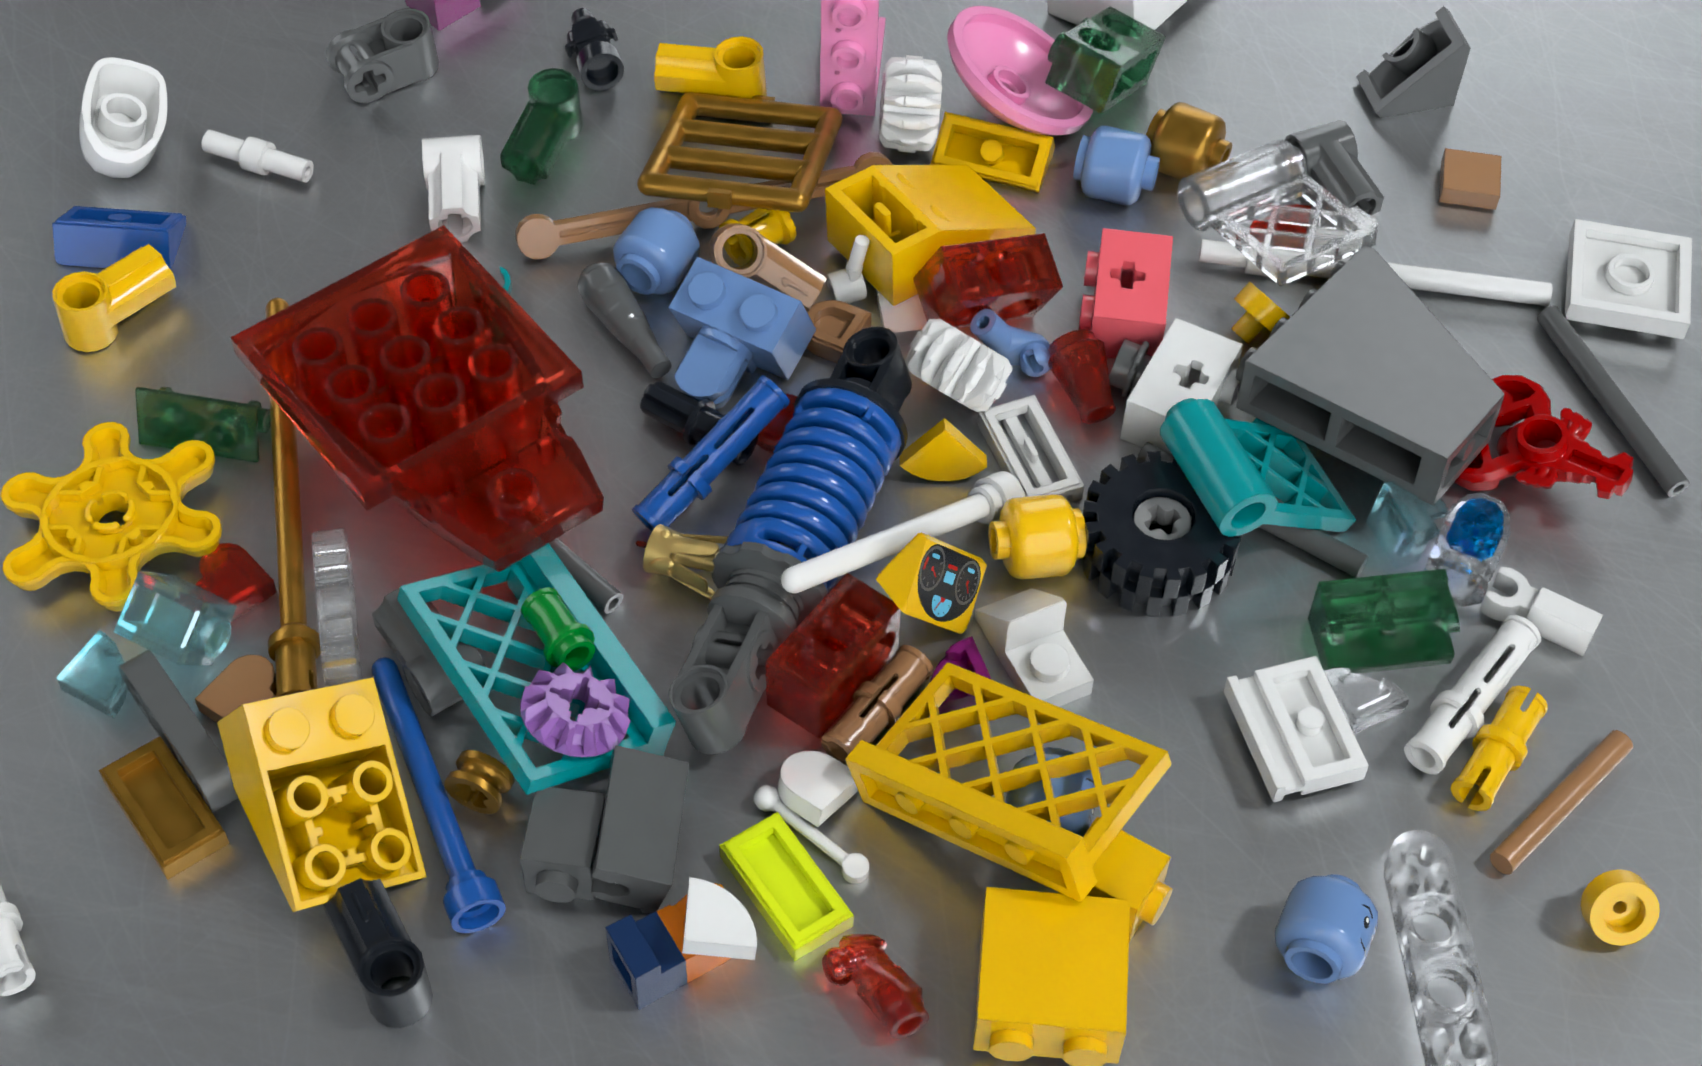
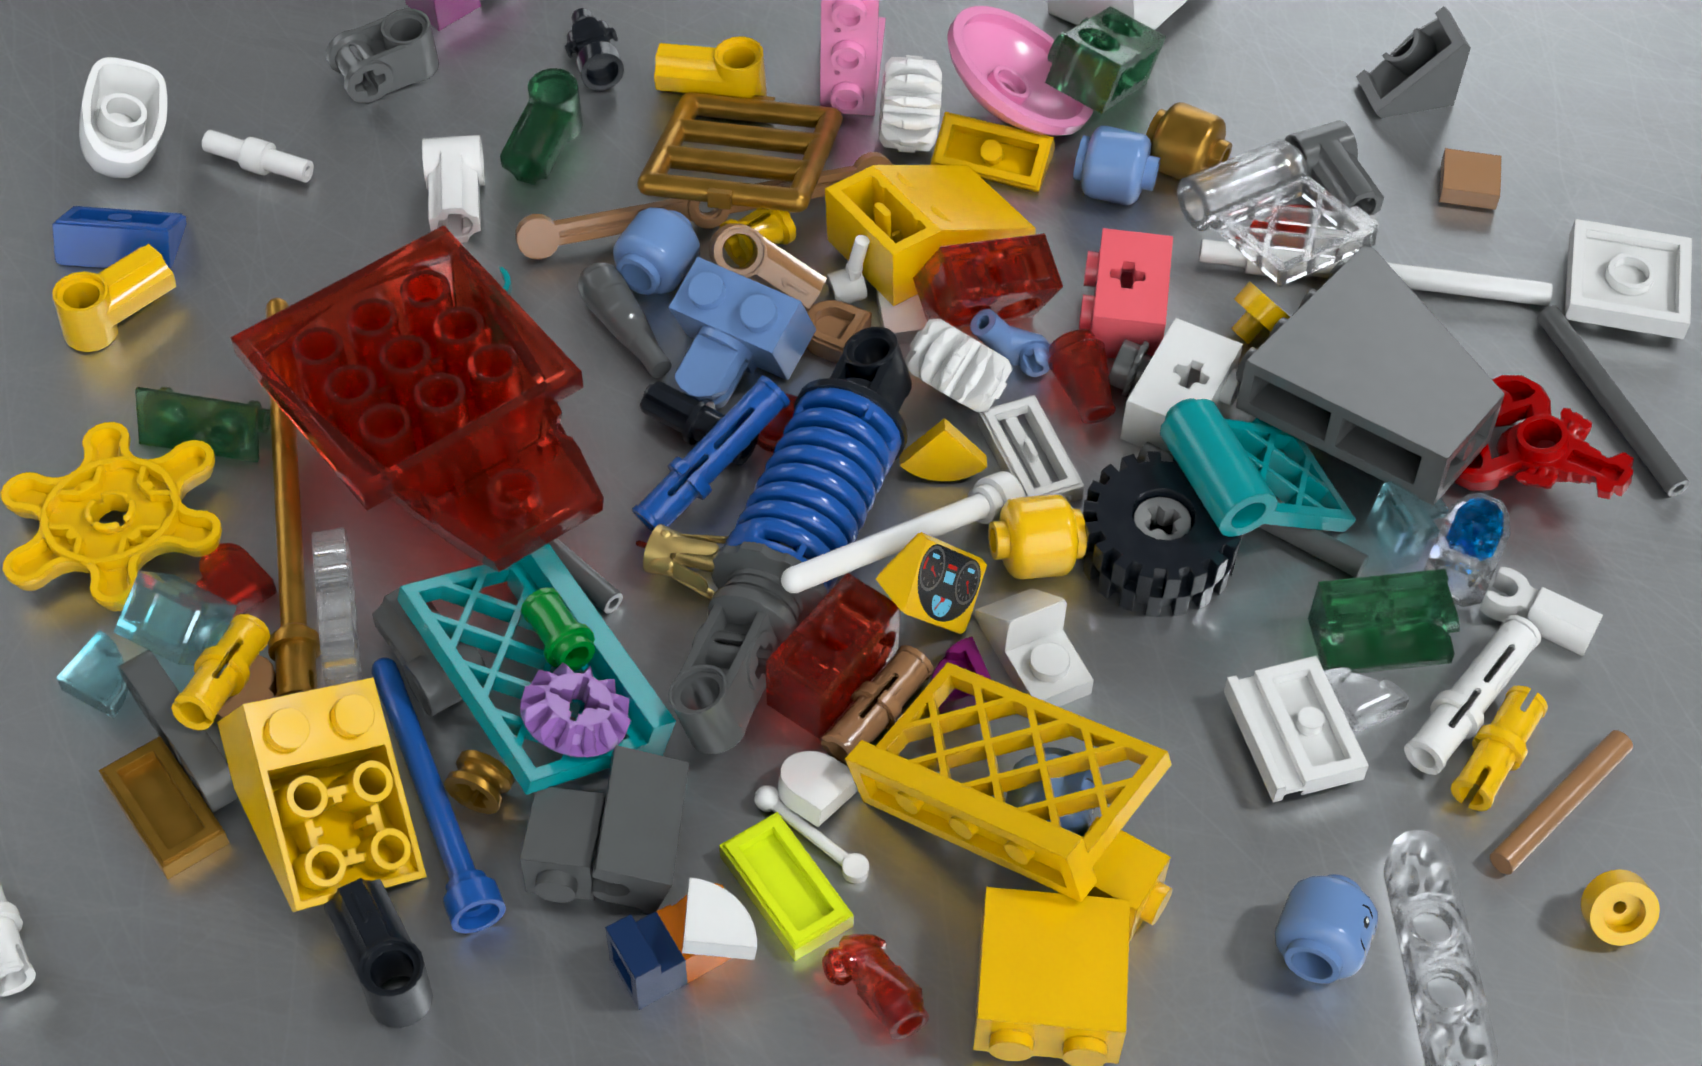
(205, 694): none -> yellow pin

